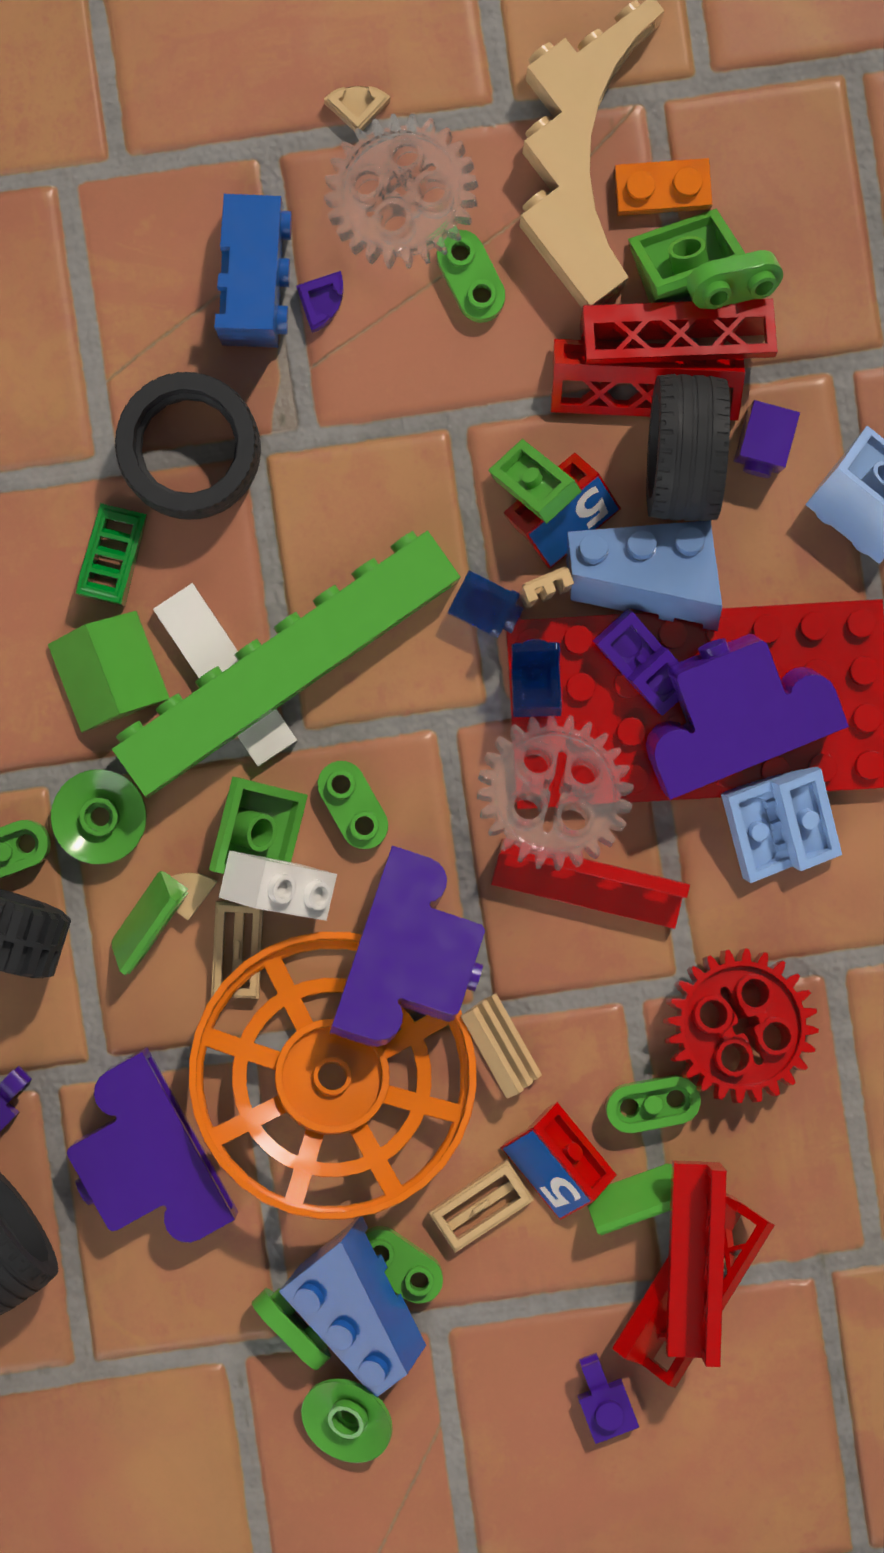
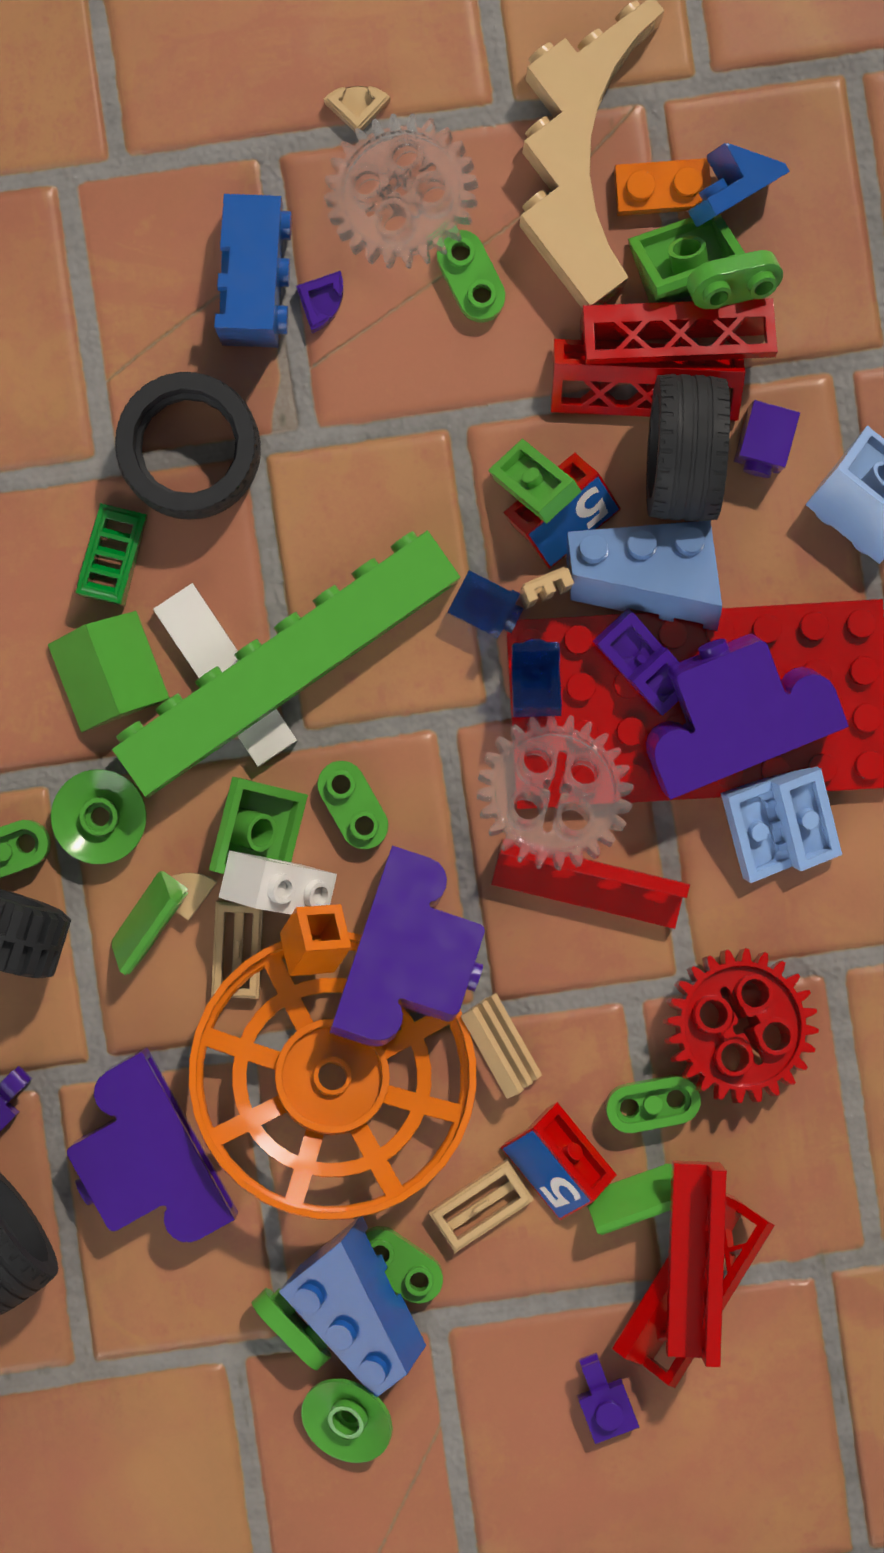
(315, 940): none -> orange brick
(739, 176): none -> blue slope

